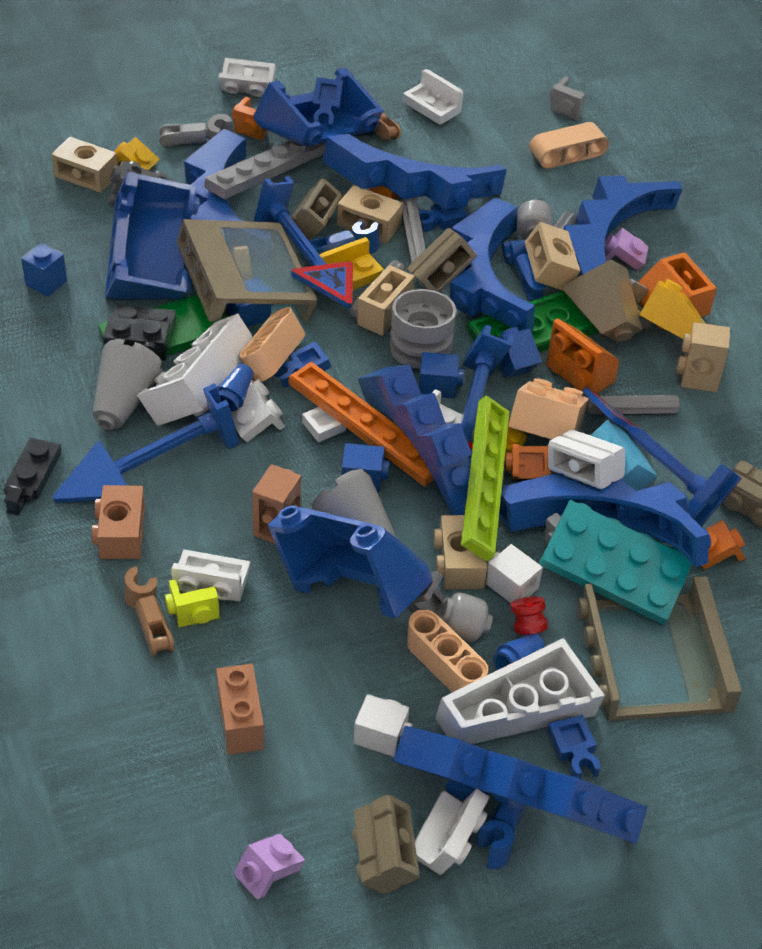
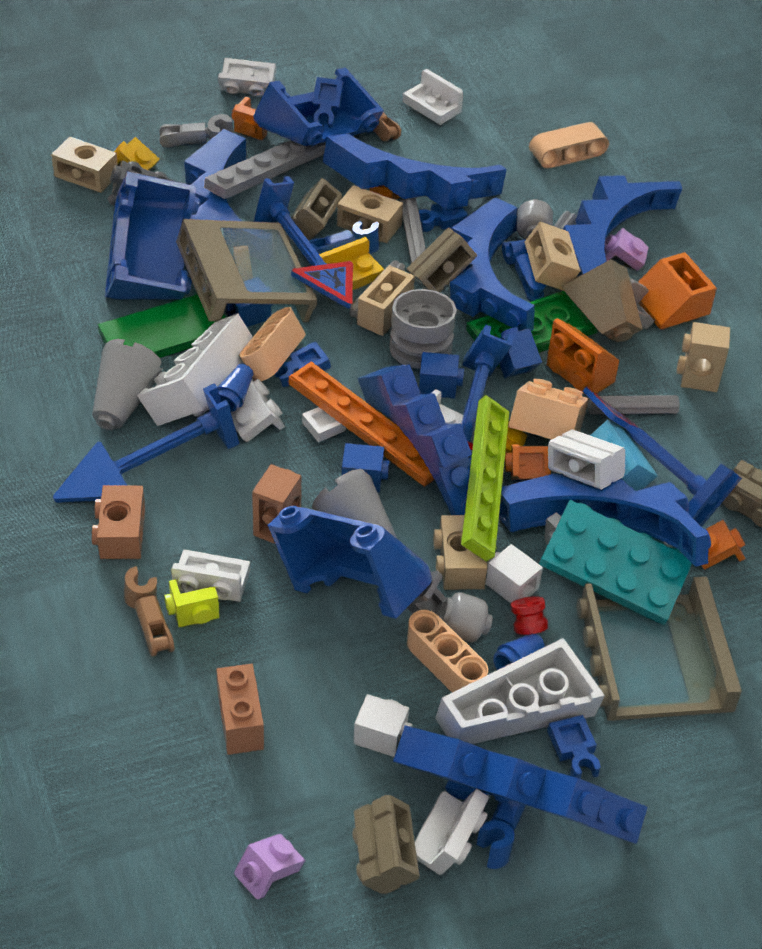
(30, 473): black hinge -> none
(44, 269): blue brick -> none
(144, 326): black plate -> none
(567, 100): light grey bracket -> none
(671, 309): yellow slope -> none

